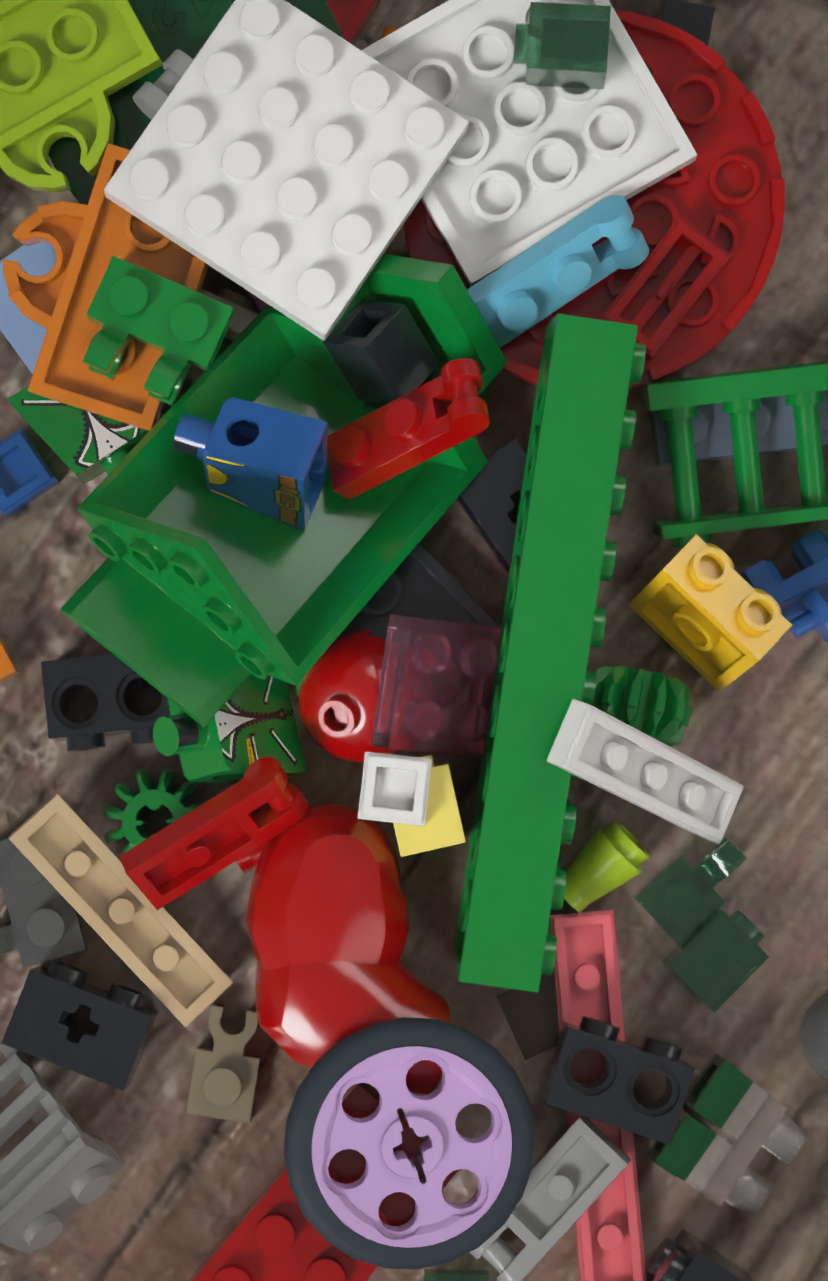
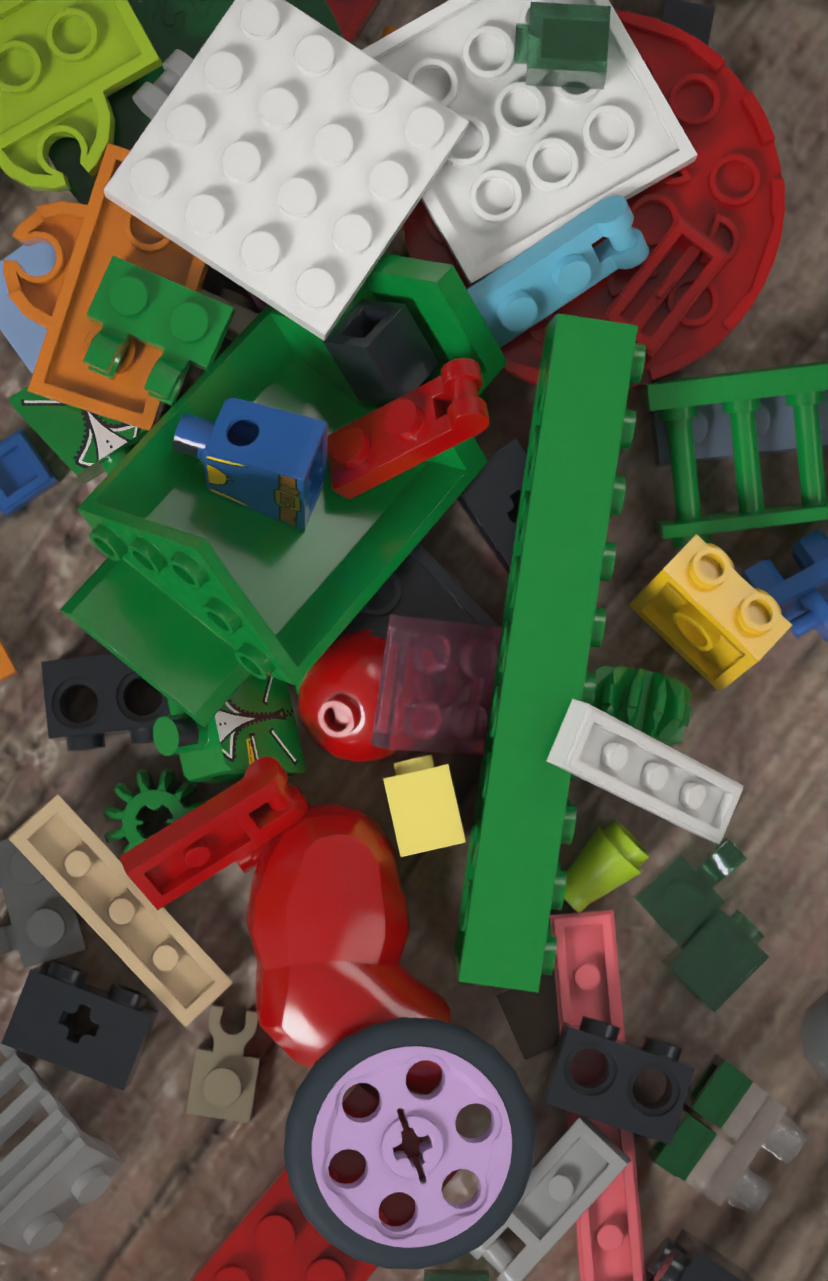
(394, 788): white tile -> none

